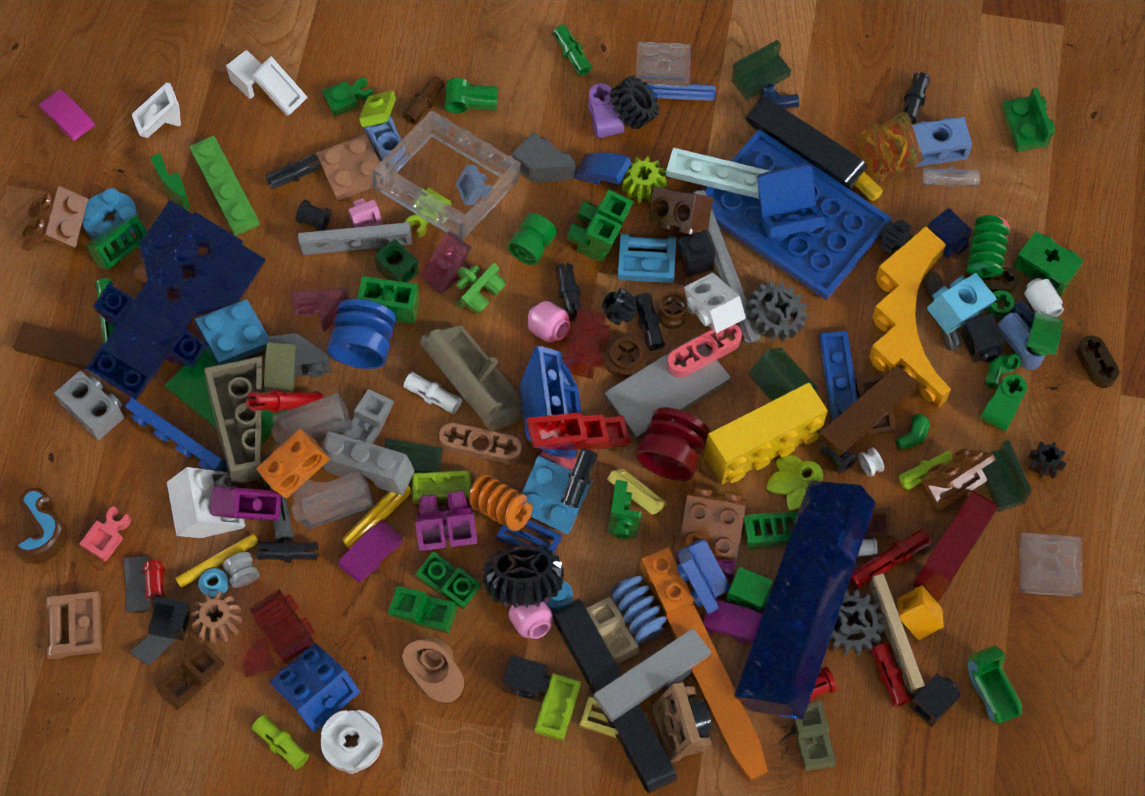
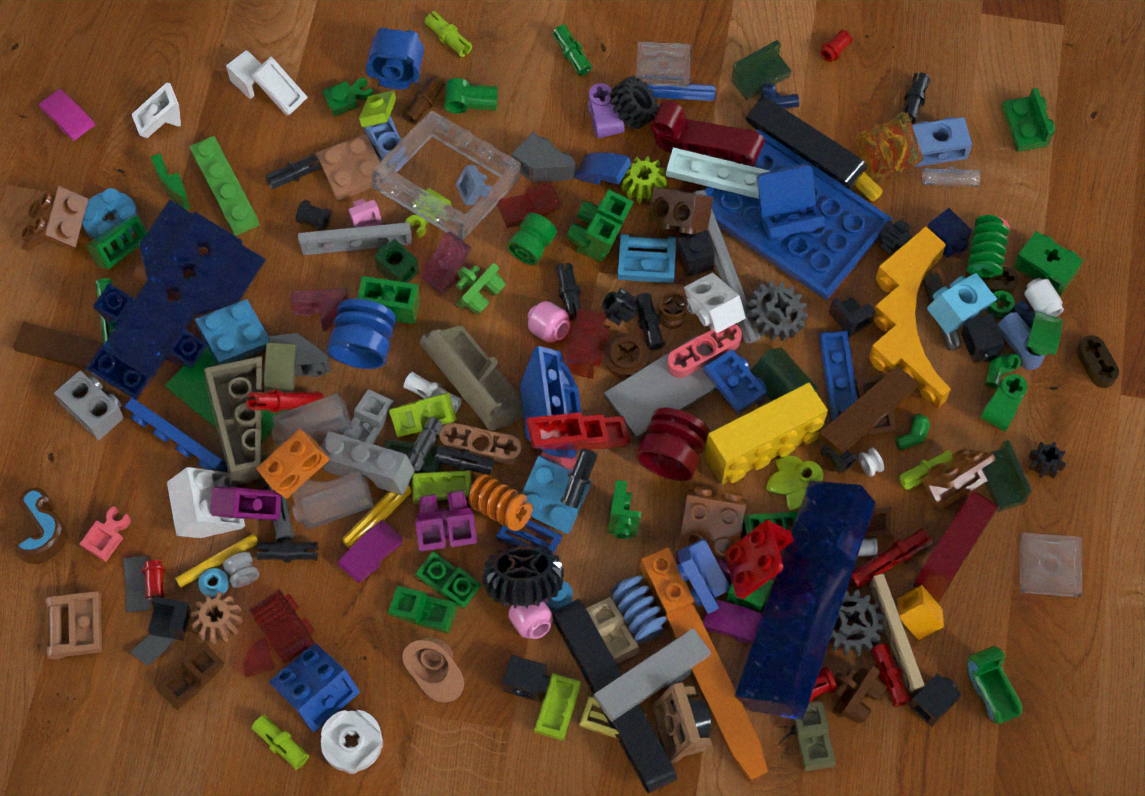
(395, 58): none -> blue brick
(412, 416): none -> lime slope
(424, 442): none -> dark grey axle
(448, 34): none -> lime pin
(483, 464): none -> black pin
(537, 200): none -> clear red slope
(640, 493): light yellow tile -> none
(713, 140): none -> dark red beam
(736, 382): none -> blue bracket
(757, 557): none -> red bracket
(831, 50): none -> red pin
(851, 316): none -> black panel
(853, 688): none -> reddish brown hips

